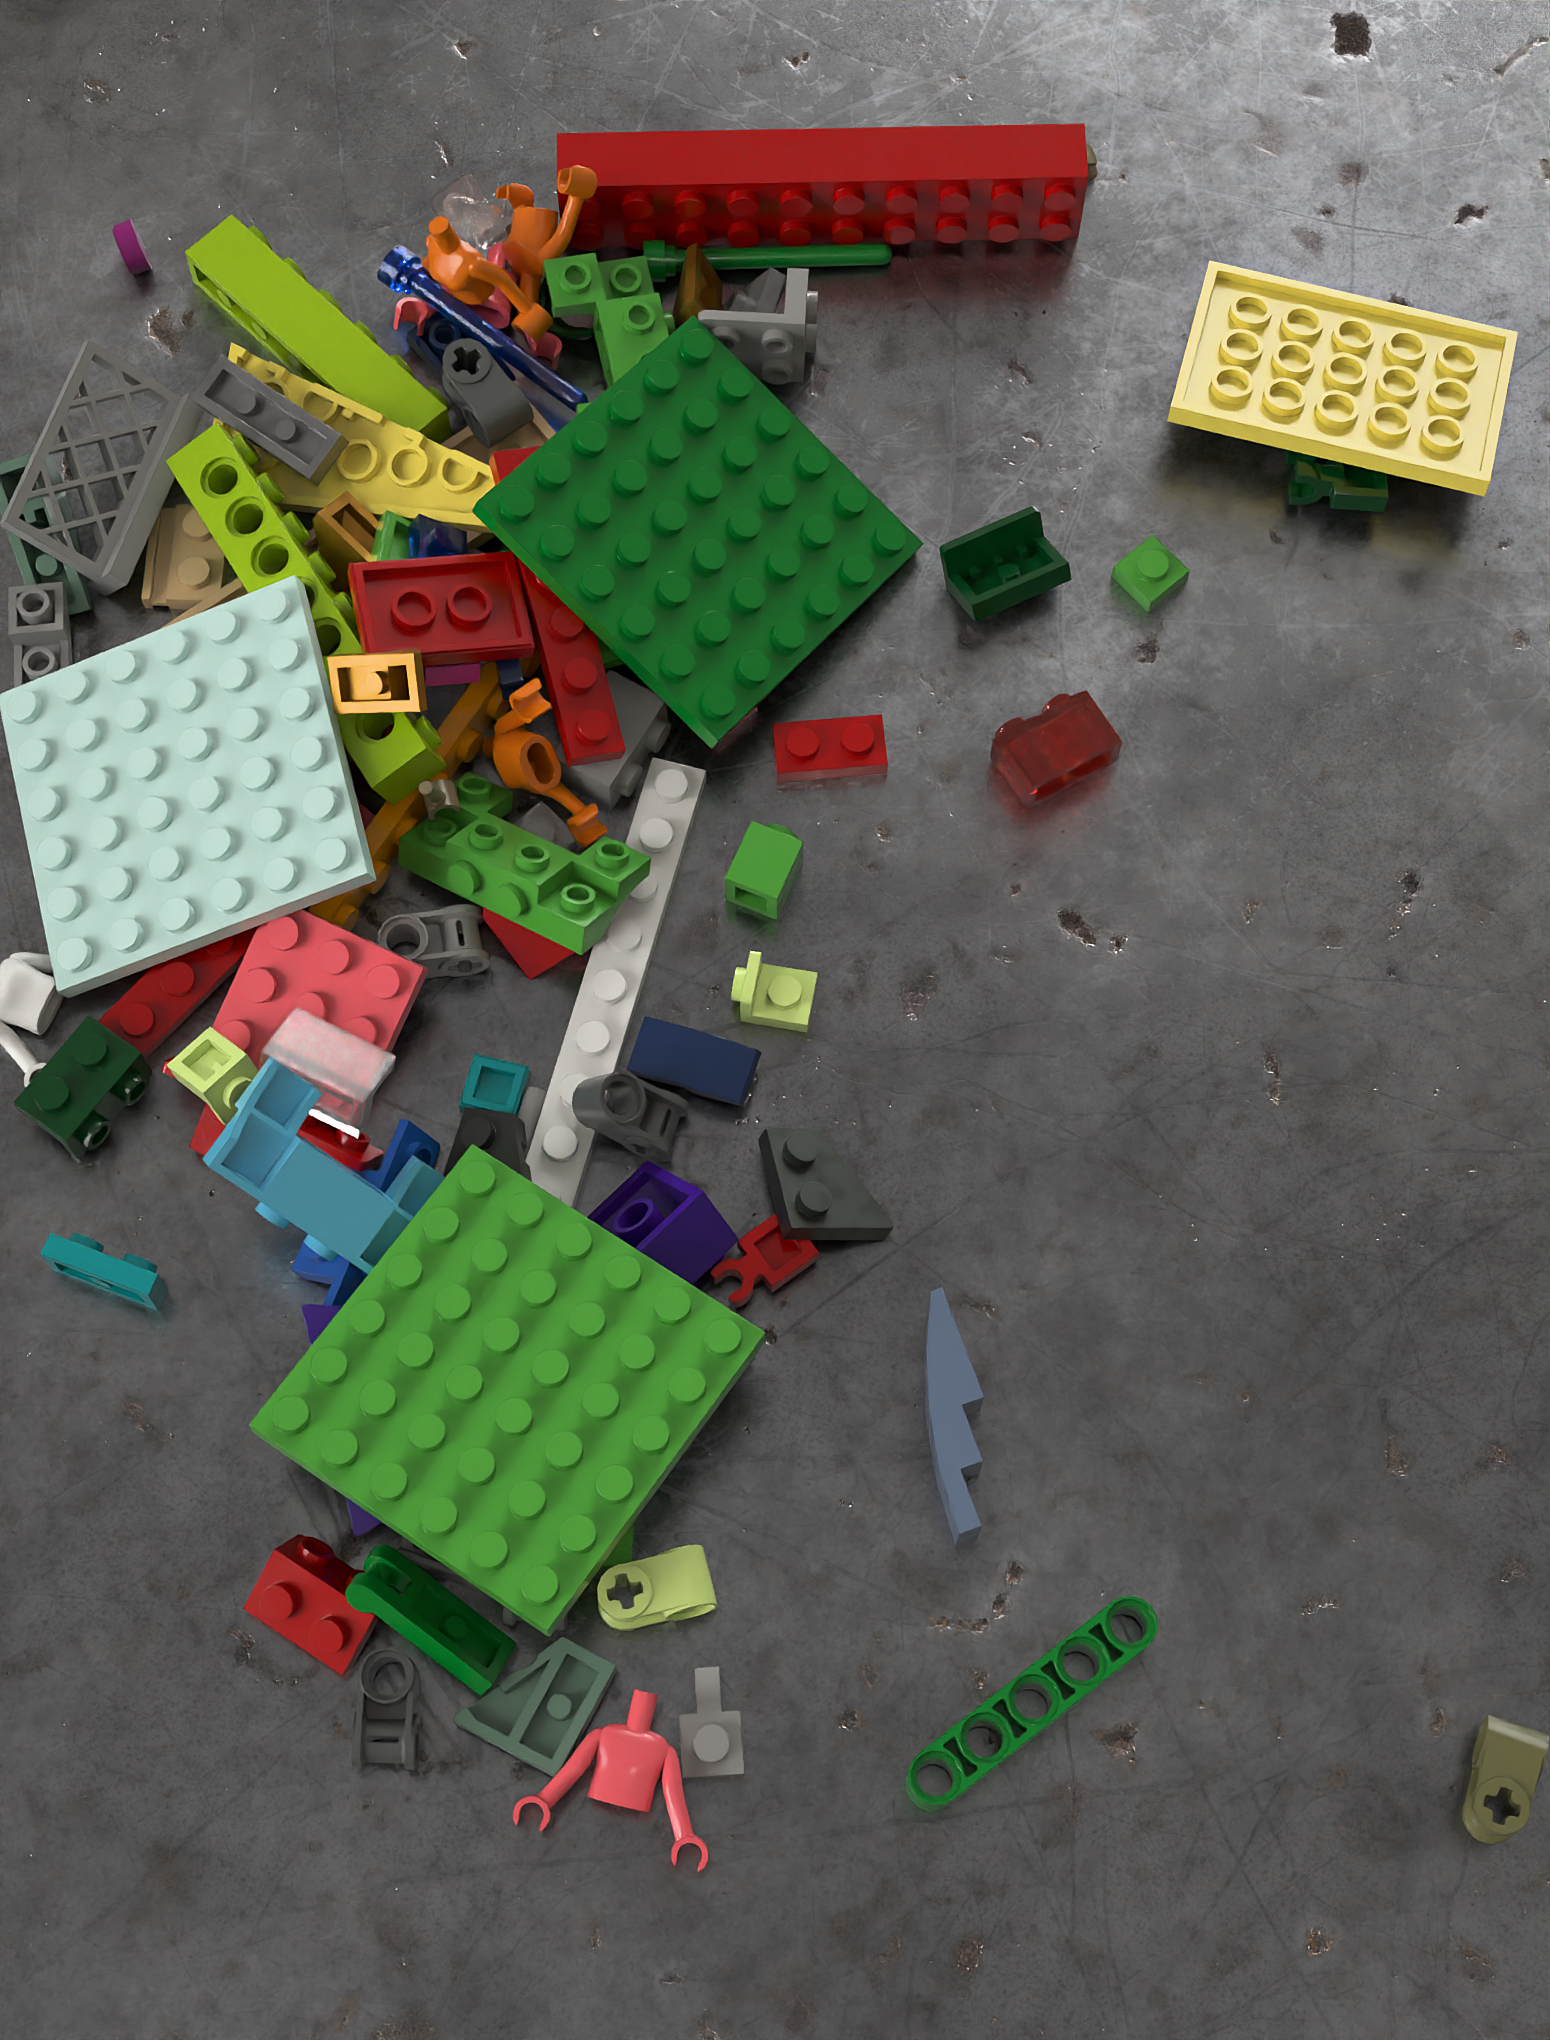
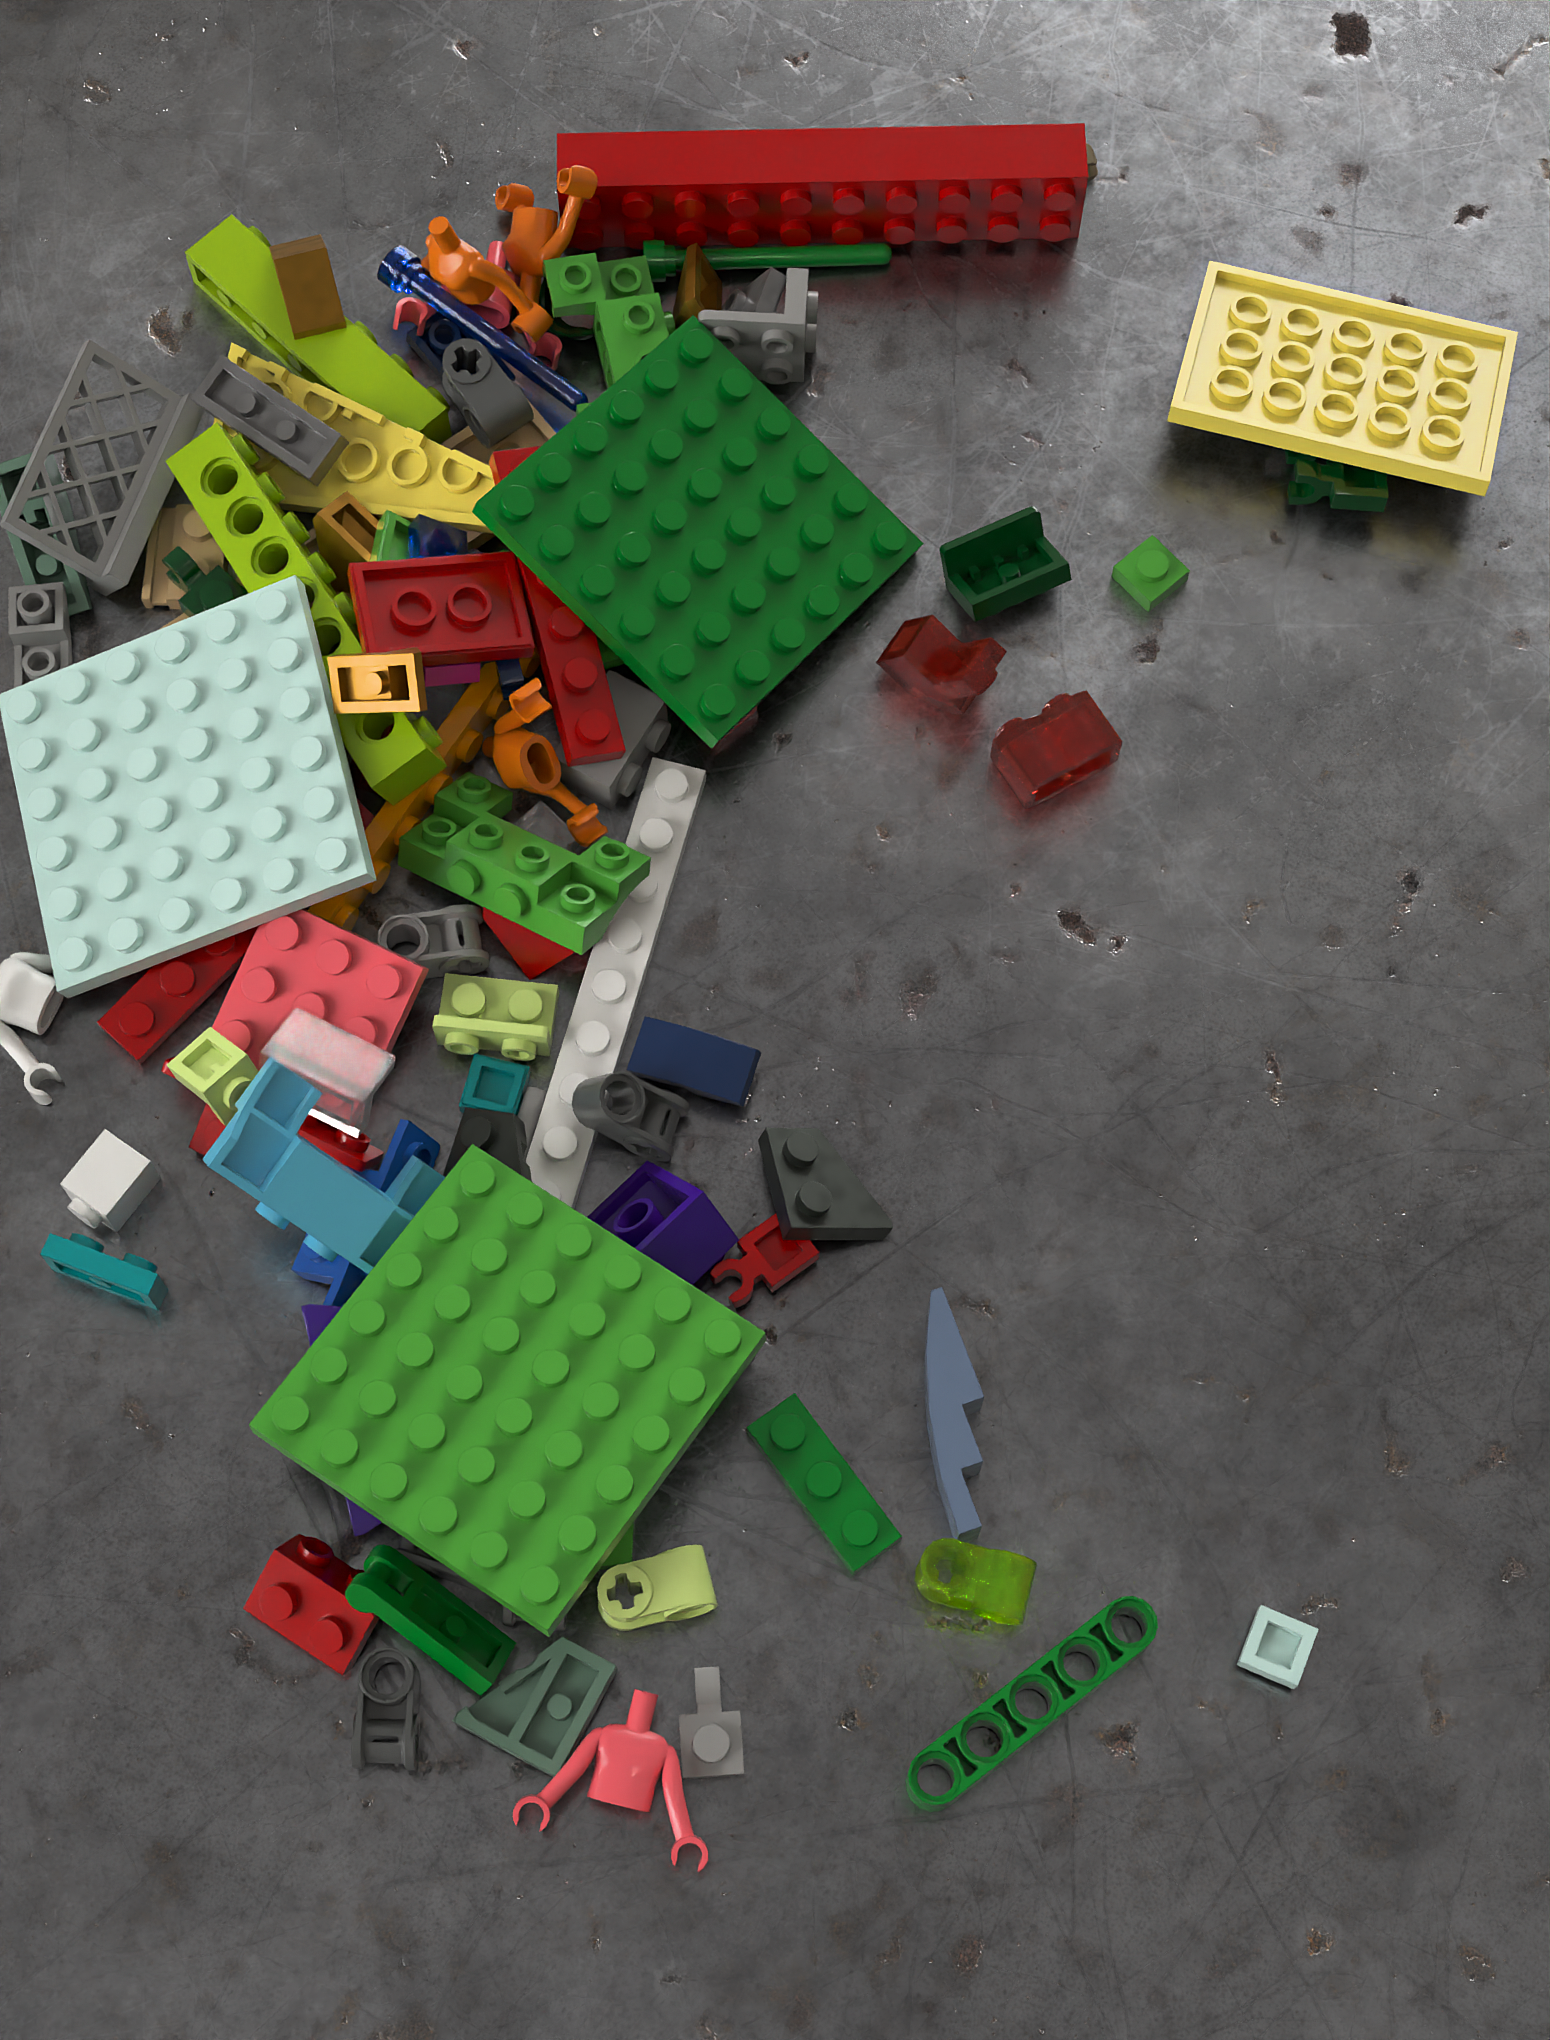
(85, 1087): dark green bracket -> none
(109, 1182): none -> white brick
(131, 247): magenta tile -> none
(201, 590): none -> dark green plate
(308, 286): none -> pearl gold slope
(439, 795): dark tan hand -> none
(472, 215): clear bracket -> none
(496, 1016): none -> yellowish green bracket
(764, 869): bright green brick -> none
(774, 994): yellowish green bracket -> none
(823, 1484): none -> green plate
(829, 748): red plate -> none
(939, 666): none -> clear red brick
(984, 1580): none -> clear neon green piece
(1277, 1647): none -> light aqua plate
(1505, 1768): olive piece -> none

